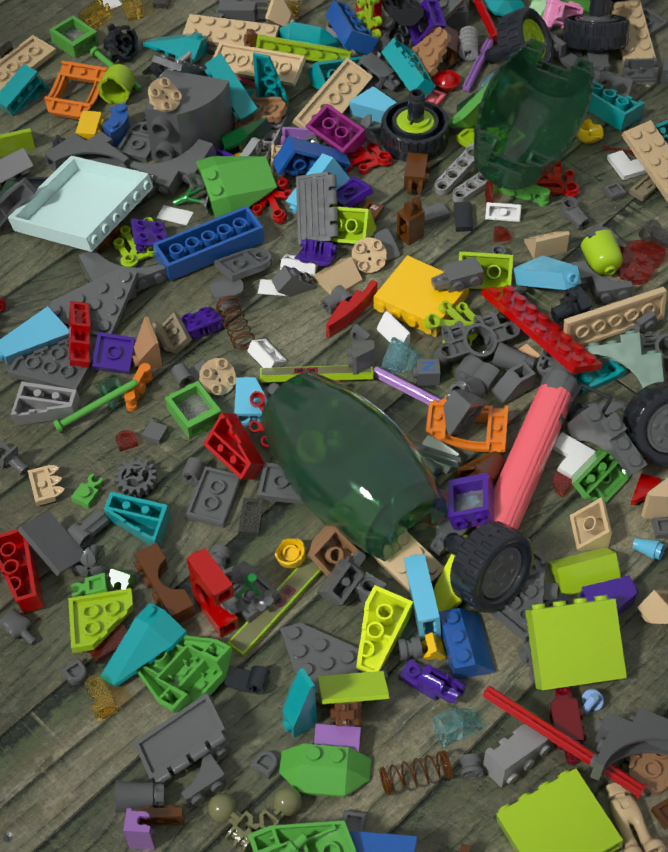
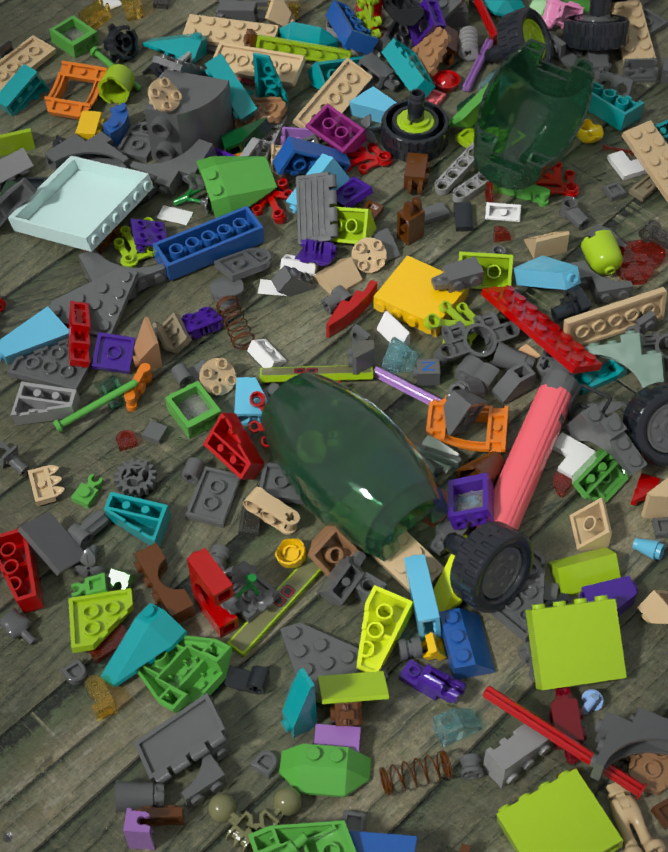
(272, 510): none -> tan piece

